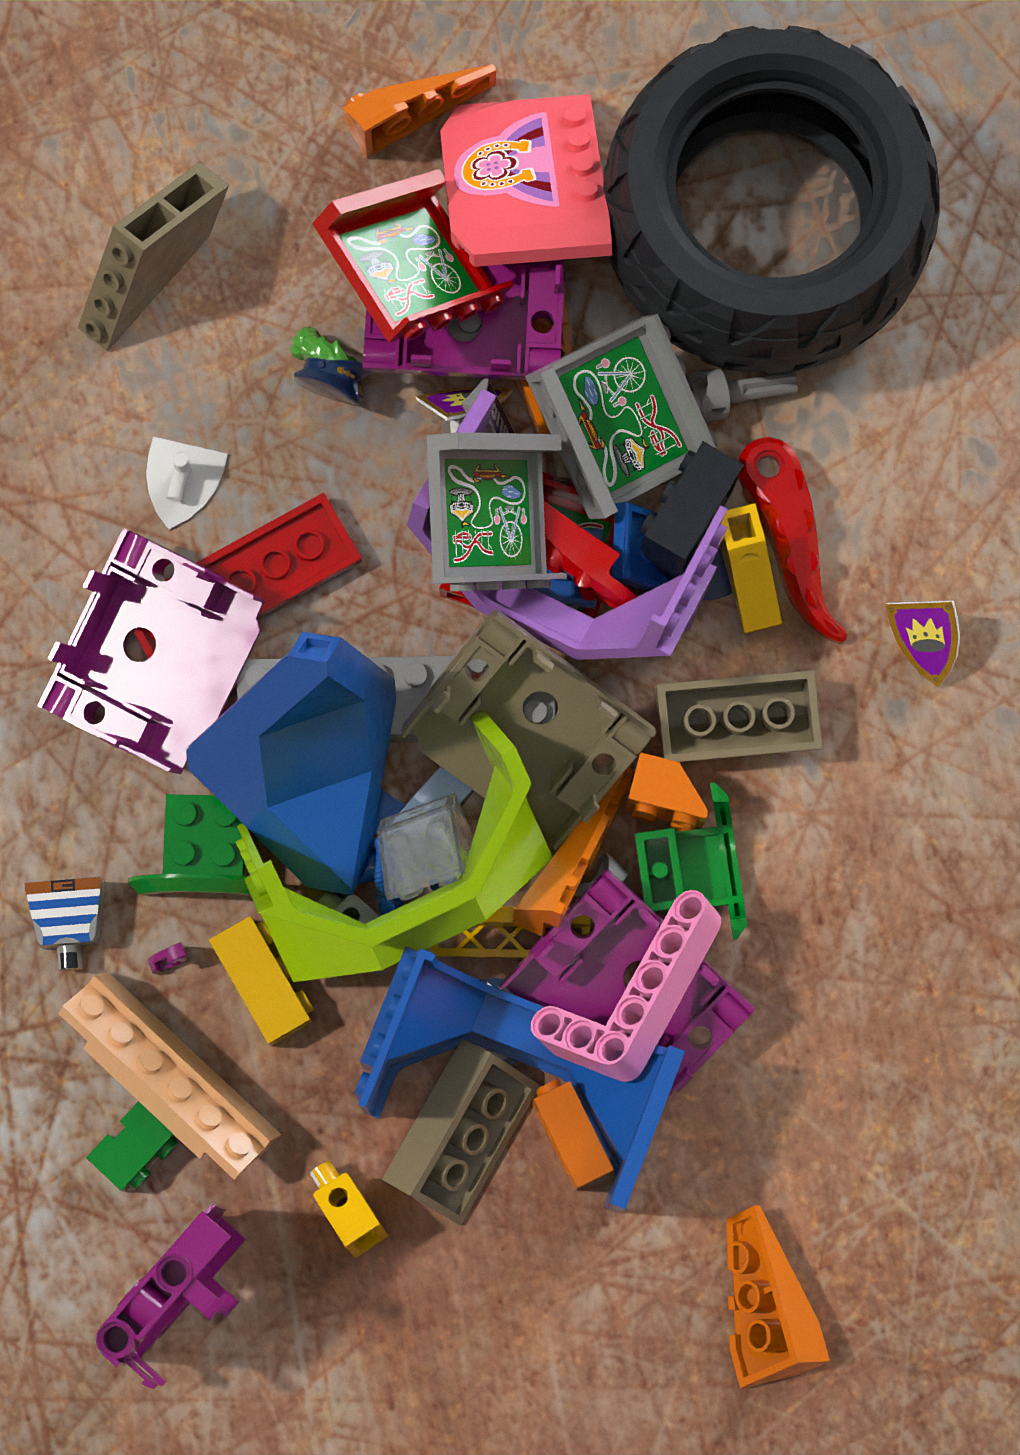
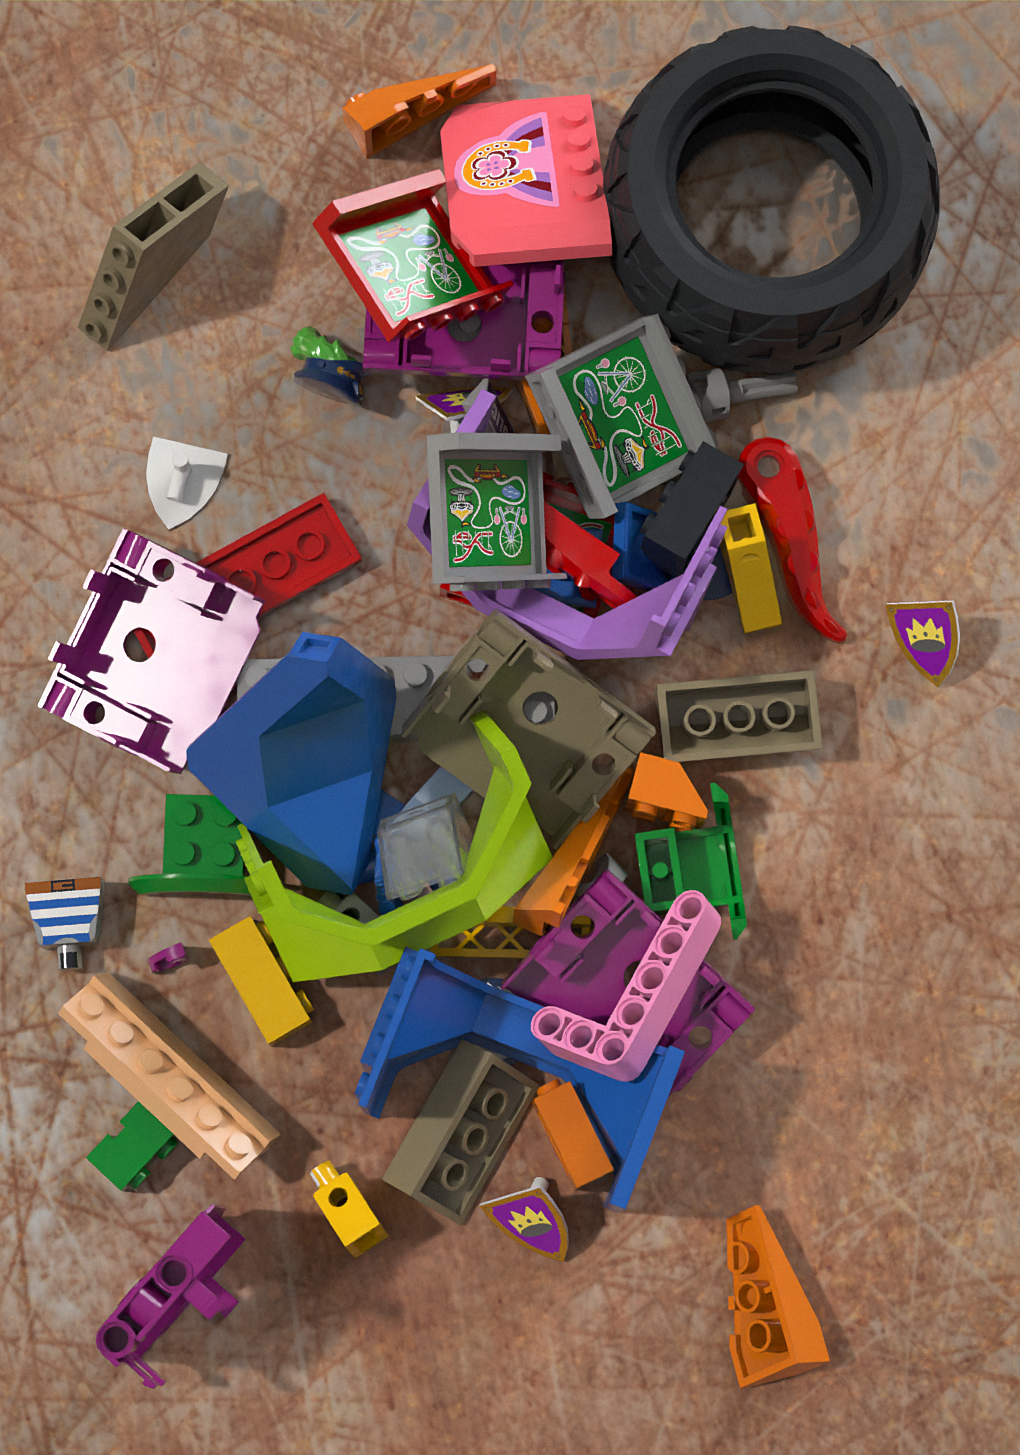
(531, 1220): none -> shield

